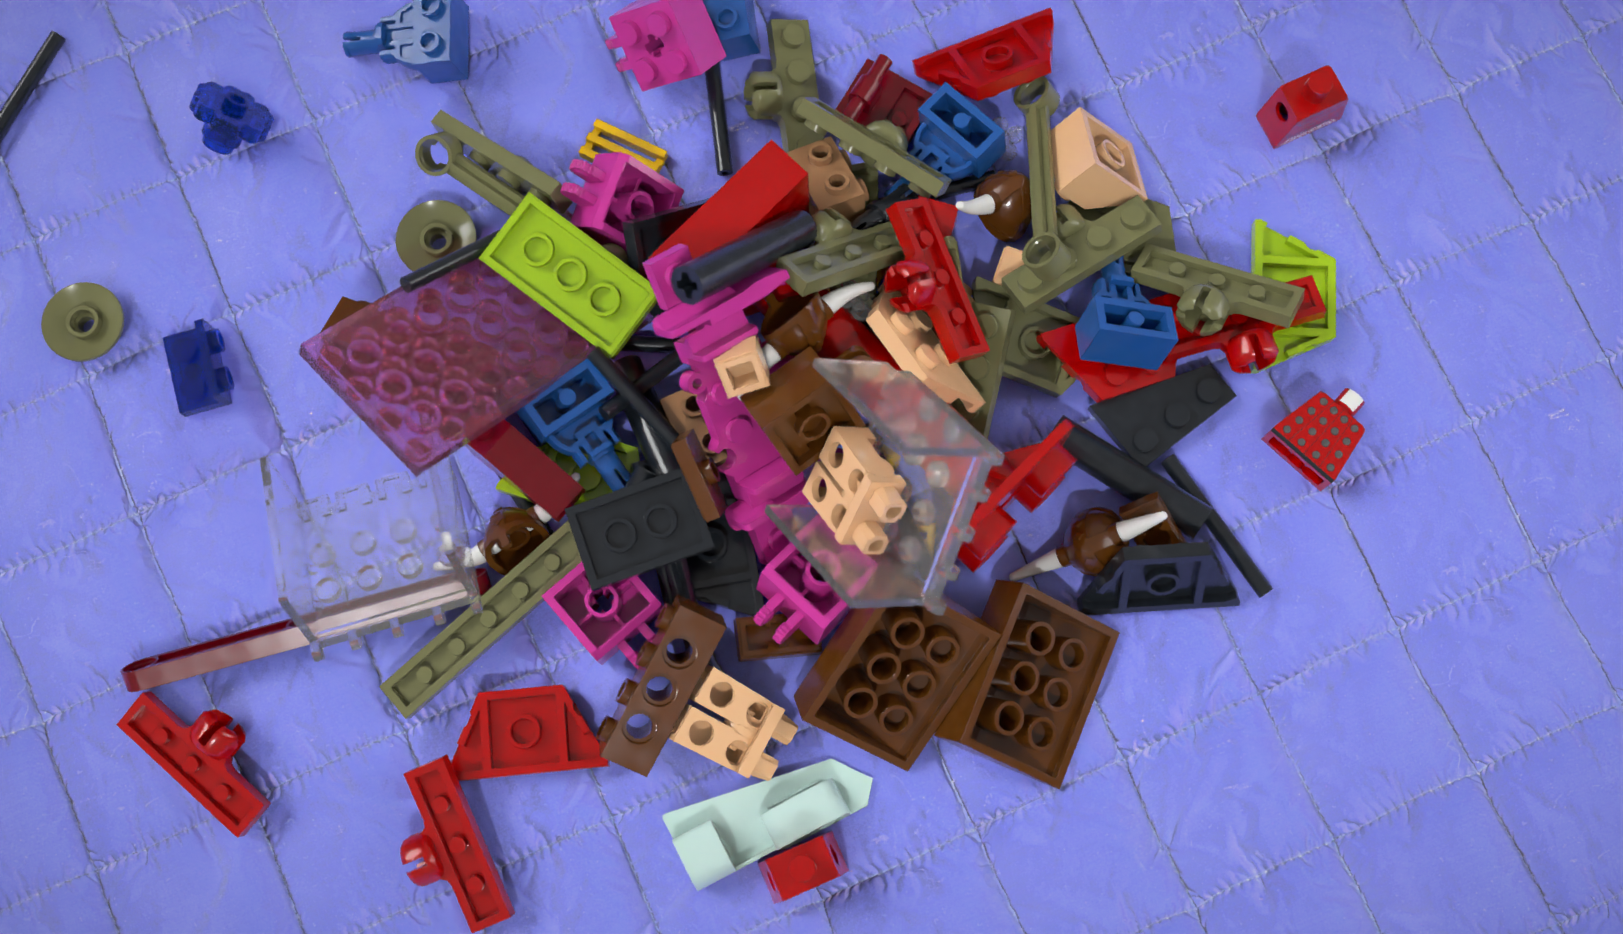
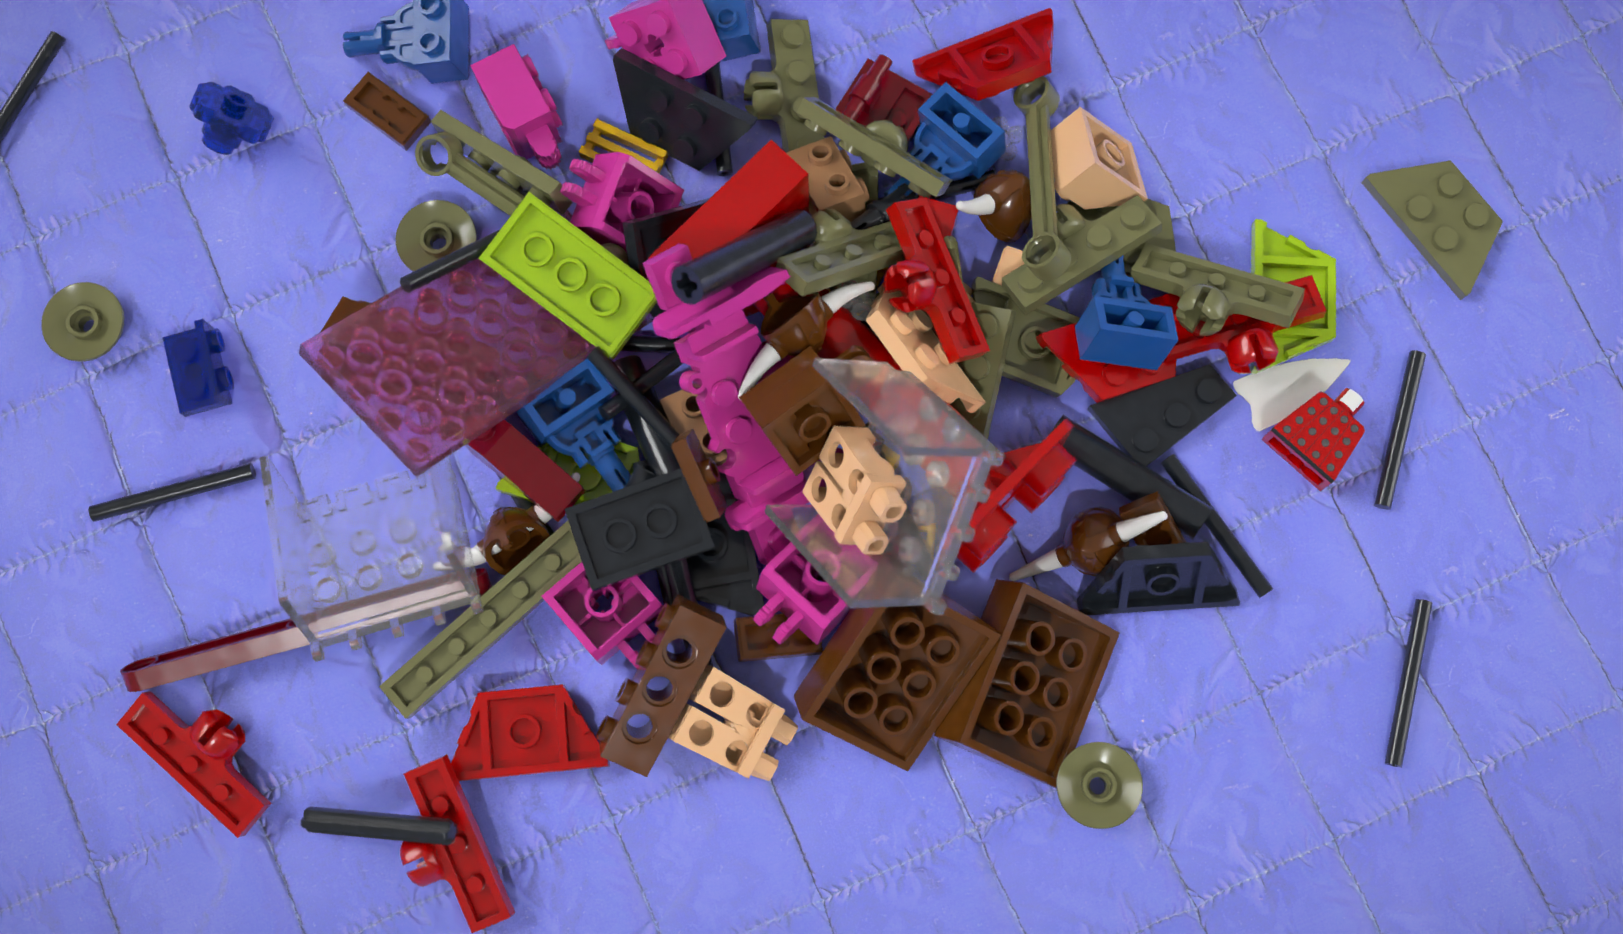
(172, 492): none -> black bar
(379, 825): none -> black axle
(387, 111): none -> reddish brown plate
(520, 105): none -> dark pink hinge
(676, 113): none -> black wing
(743, 368): light nougat slope -> none
(764, 817): light aqua panel -> none
(803, 867): red torso -> none
(1121, 785): none -> olive dish
(1286, 387): none -> white sticker
(1309, 103): red torso -> none
(1400, 430): none -> black bar
(1408, 683): none -> black piece
(1440, 218): none -> olive wing

